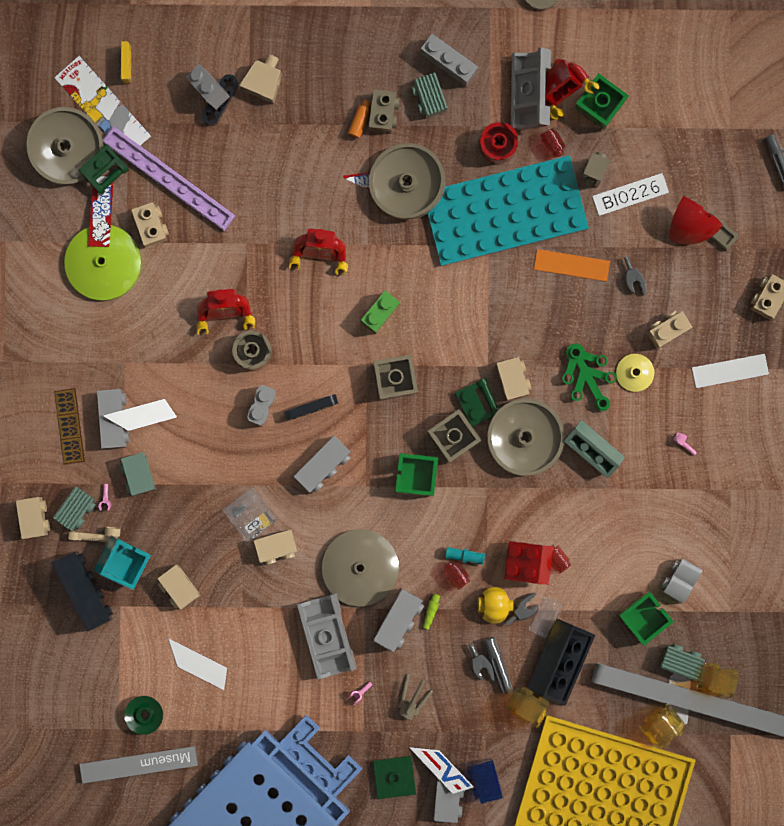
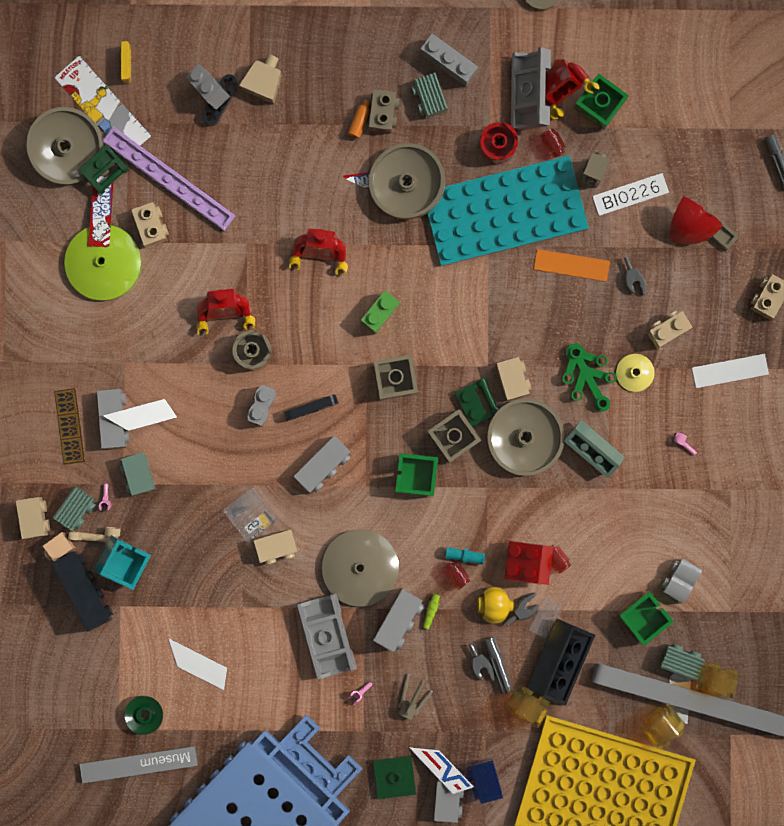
(58, 547): none -> light nougat brick
(178, 587): tan brick -> none

